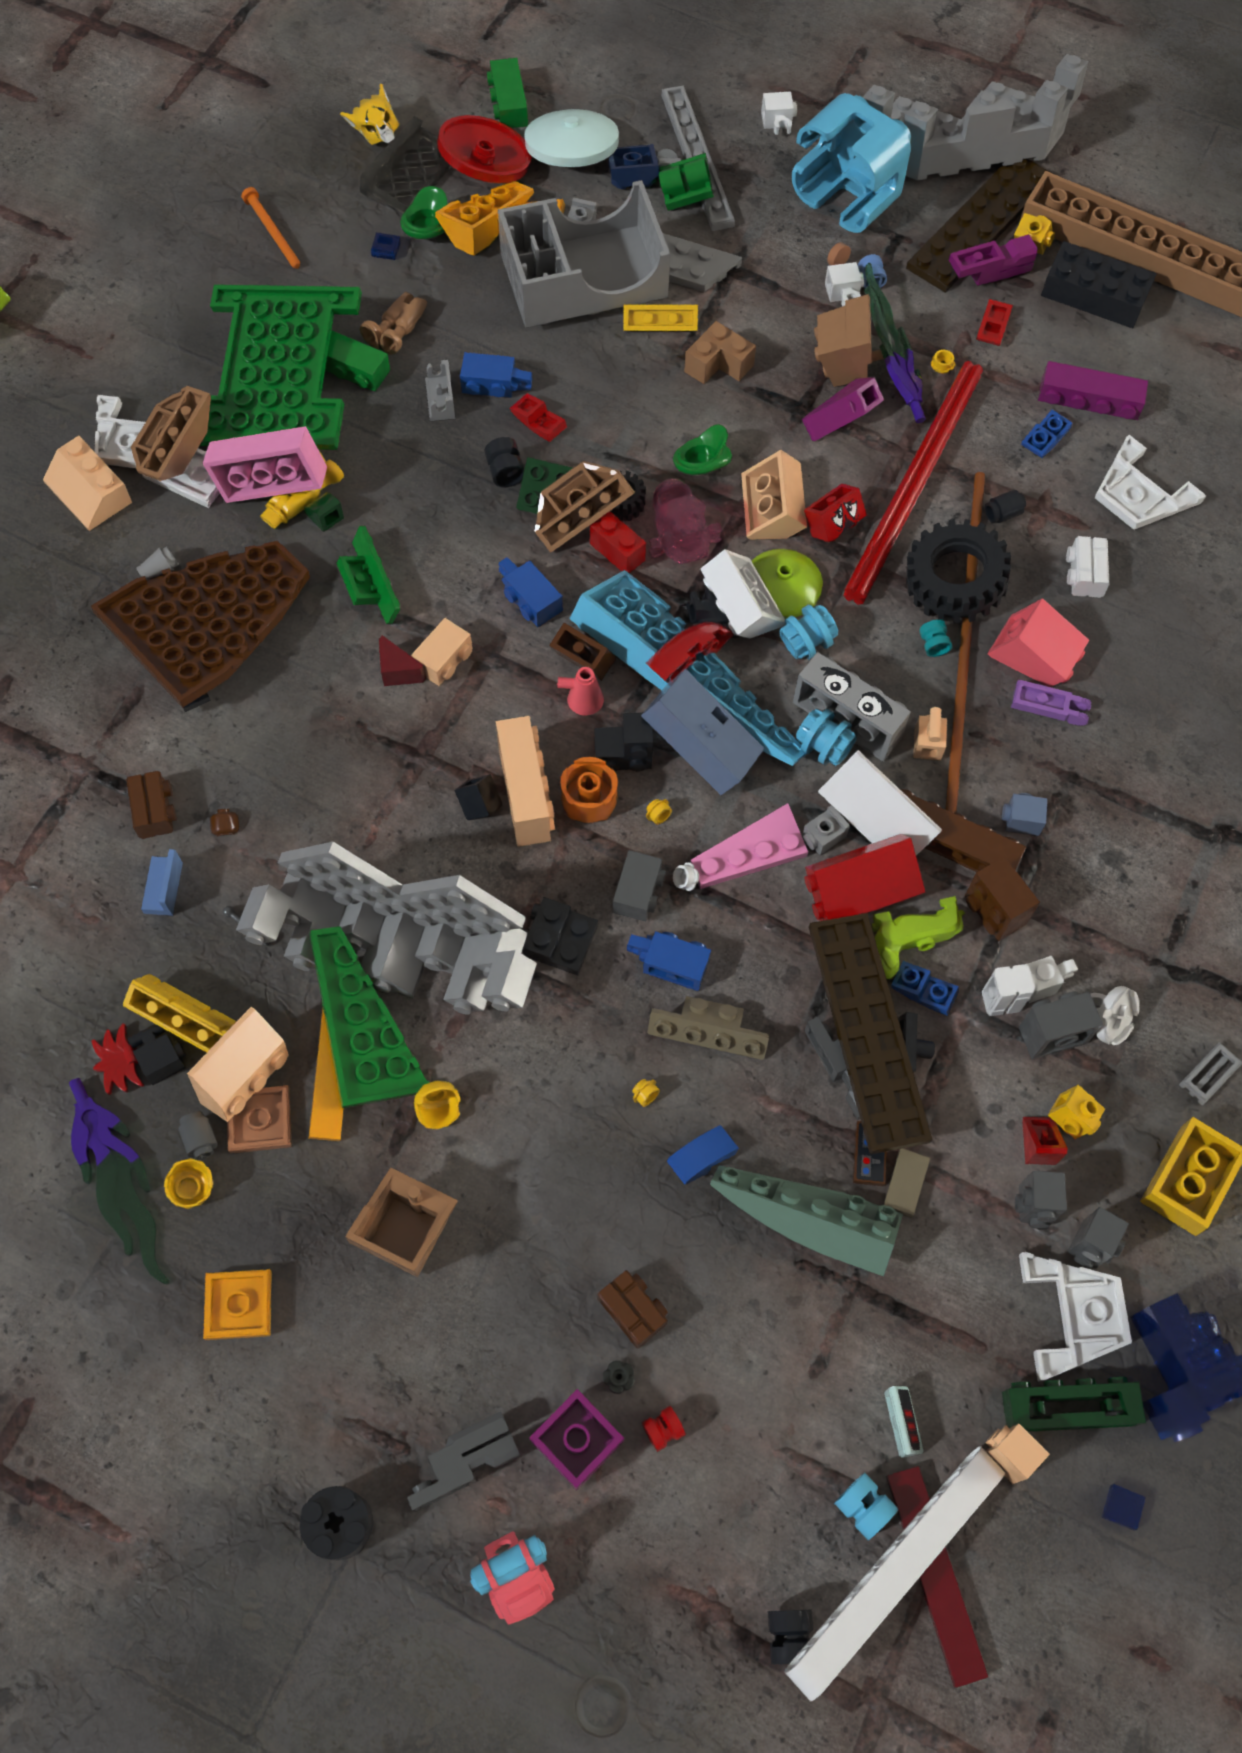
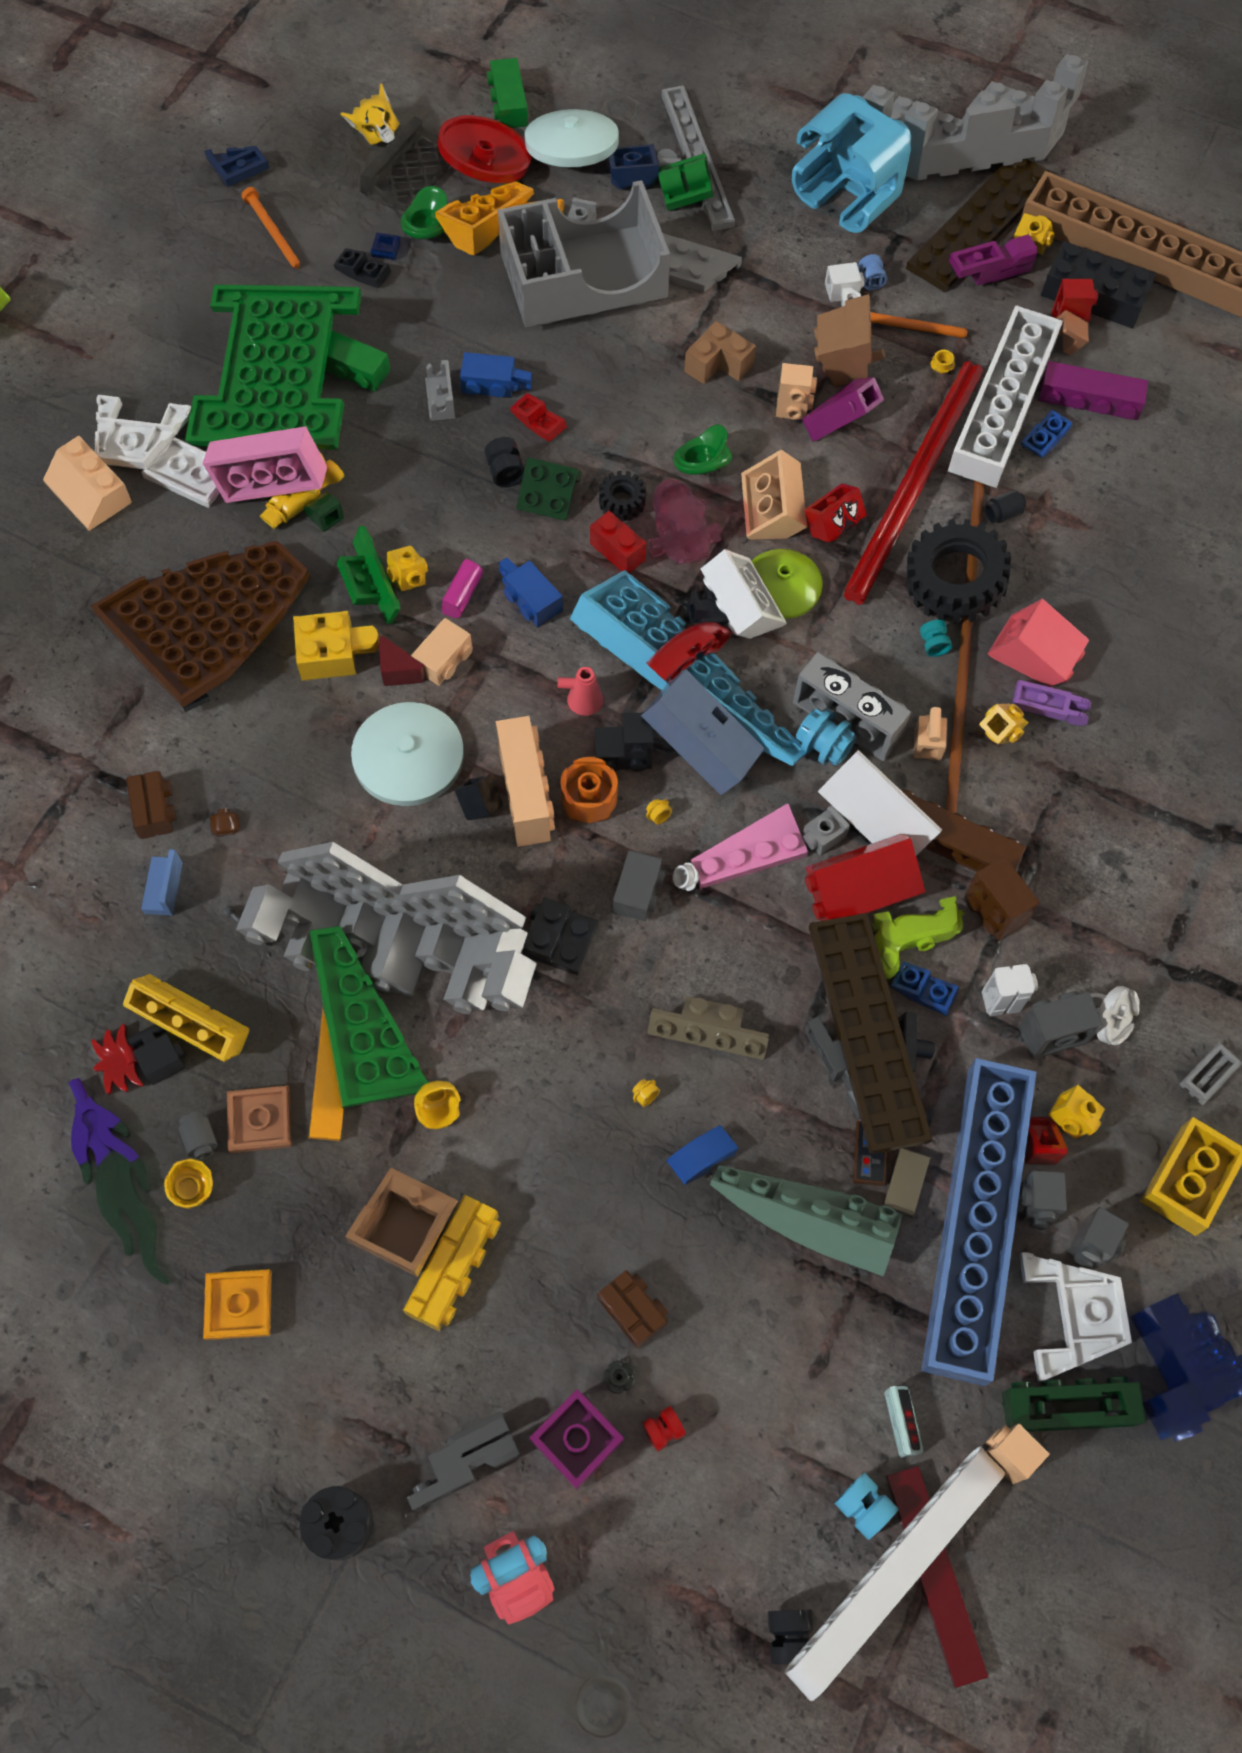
(158, 561): light grey cone -> none
(172, 434): medium nougat wedge -> none
(237, 163): none -> dark blue wing
(238, 1065): light nougat slope -> none
(329, 644): none -> yellow brick
(358, 267): none -> black slope
(402, 316): medium nougat piece -> none
(406, 568): none -> yellow brick
(407, 754): none -> light aqua dish
(452, 1262): none -> yellow brick
(461, 588): none -> dark pink brick
(578, 501): medium nougat wedge -> none
(582, 651): reddish brown brick -> none
(660, 317): yellow plate -> none
(671, 958): blue hinge -> none
(778, 111): white brick -> none
(795, 391): none -> light nougat brick
(811, 630): medium azure piece -> none
(839, 254): nougat tile -> none
(895, 348): piece -> none
(918, 325): none -> orange bar
(979, 1224): none -> medium blue brick
(994, 322): red slope -> none
(996, 725): none -> yellow brick
(1005, 396): none -> white brick
(1025, 814): sand blue brick -> none
(1050, 976): white brick -> none
(1073, 331): none -> nougat panel
(1076, 297): none -> red brick
(1088, 566): white brick -> none
(1123, 1507): clear blue tile -> none
(1135, 496): white wing -> none

